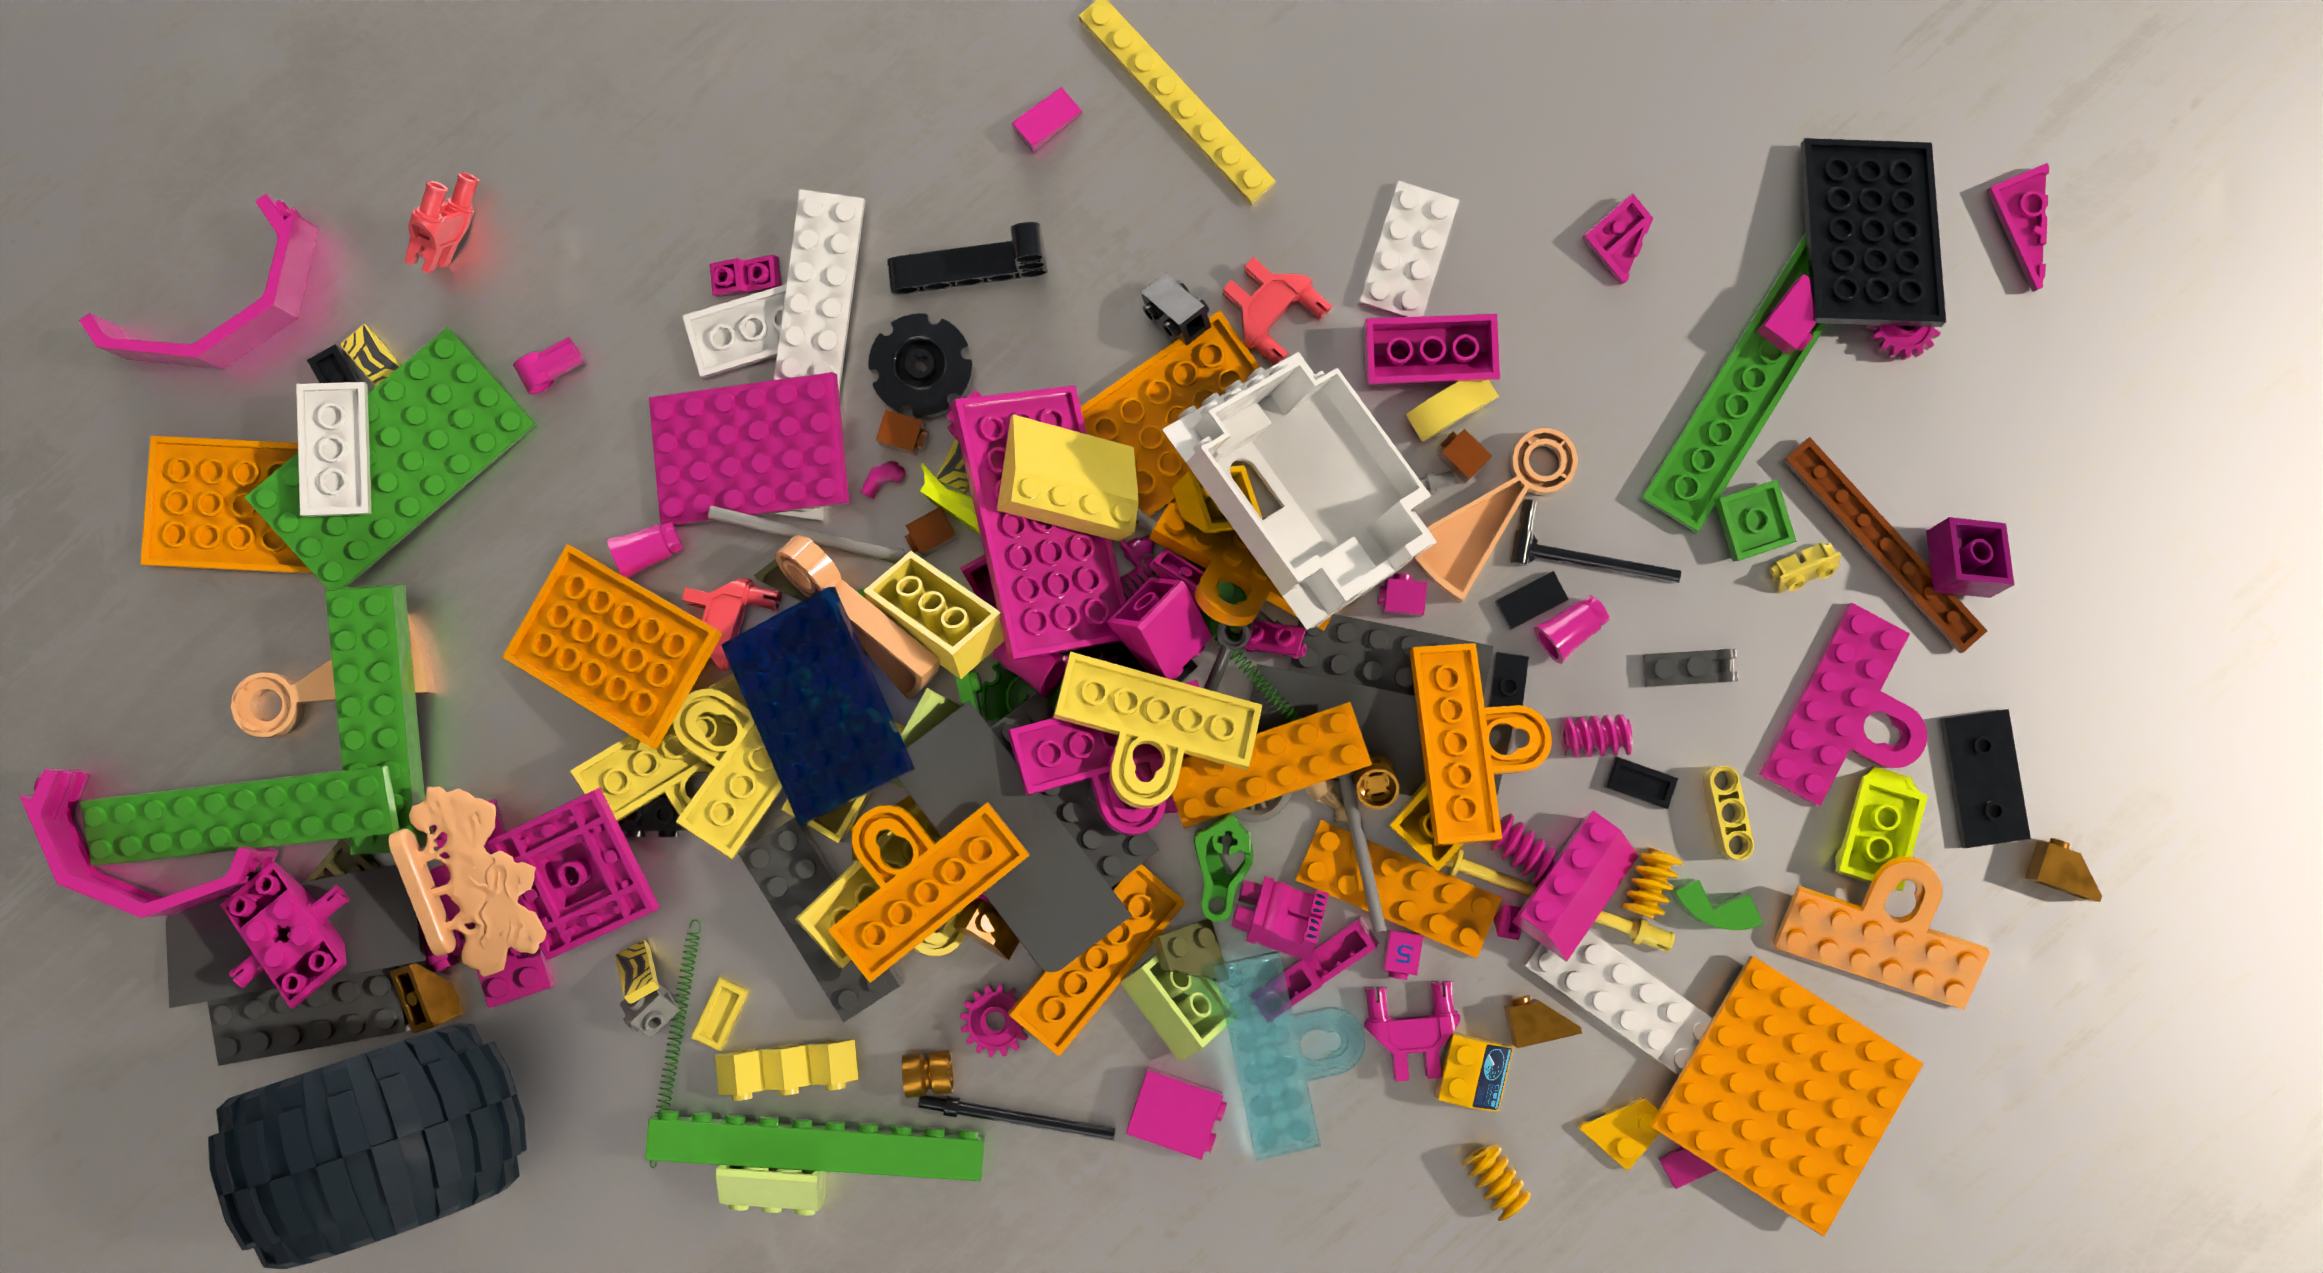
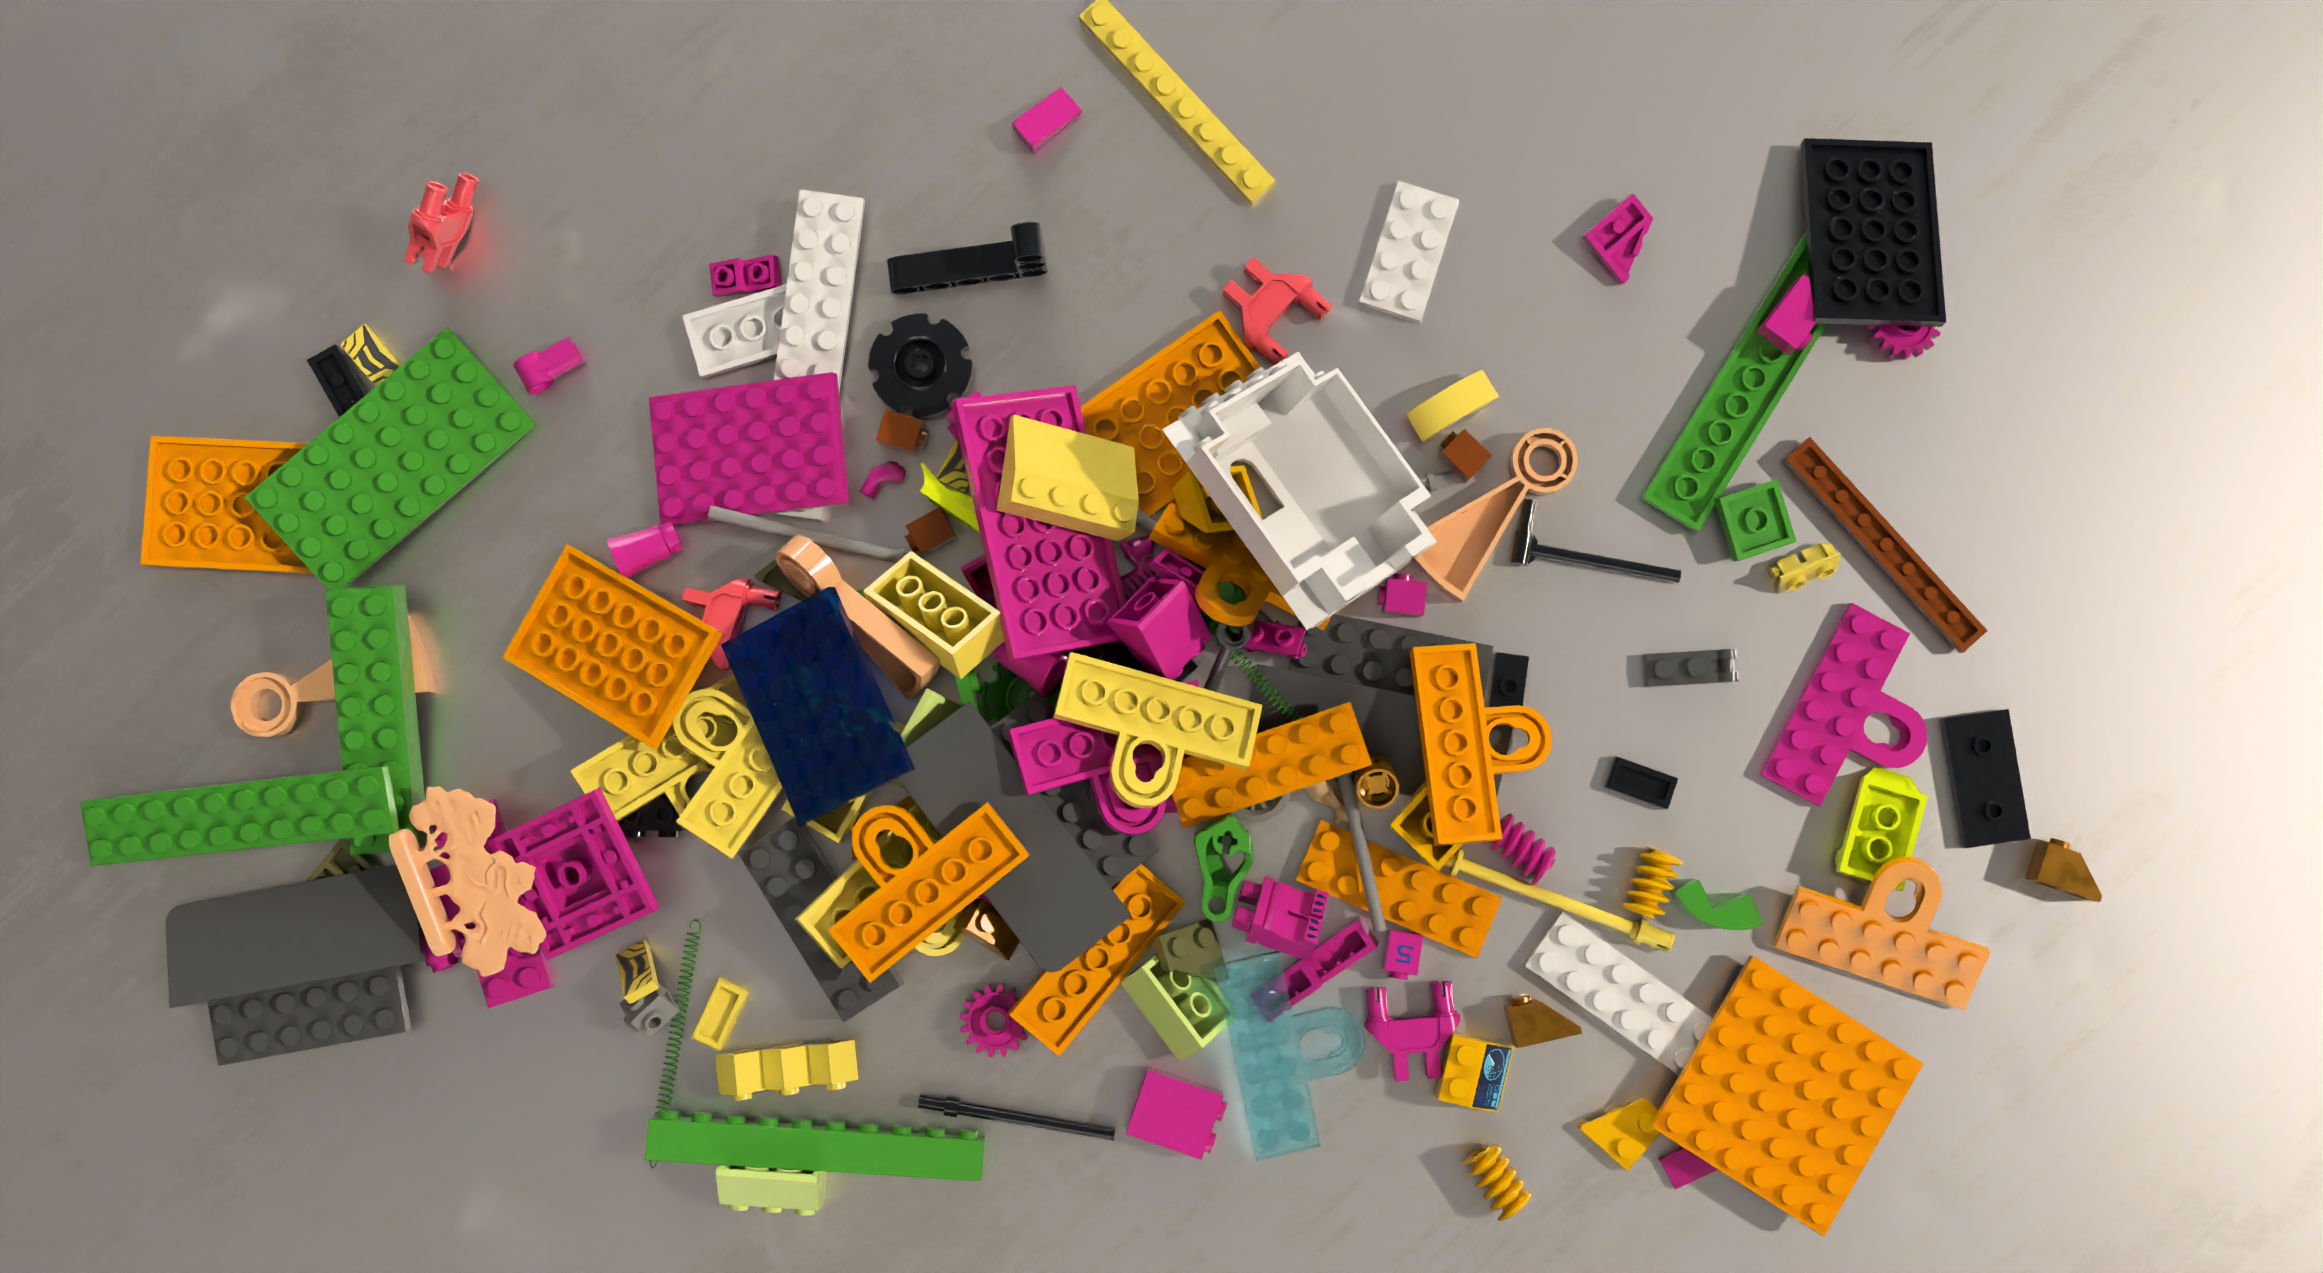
(67, 854): dark pink panel -> none
(250, 327): dark pink panel -> none
(286, 933): dark pink slope -> none
(333, 449): white plate -> none
(367, 1147): black wheel -> none
(425, 997): pearl gold slope -> none
(927, 1073): pearl gold wheel -> none
(1175, 309): brick -> none
(1431, 349): dark pink slope -> none
(1503, 922): dark pink slope -> none
(1531, 600): black tile -> none
(1571, 628): dark pink plant -> none
(1577, 886): dark pink slope -> none
(1596, 735): dark pink piece -> none
(1740, 824): light yellow beam -> none
(1970, 557): magenta brick -> none
(2021, 210): dark pink wing -> none

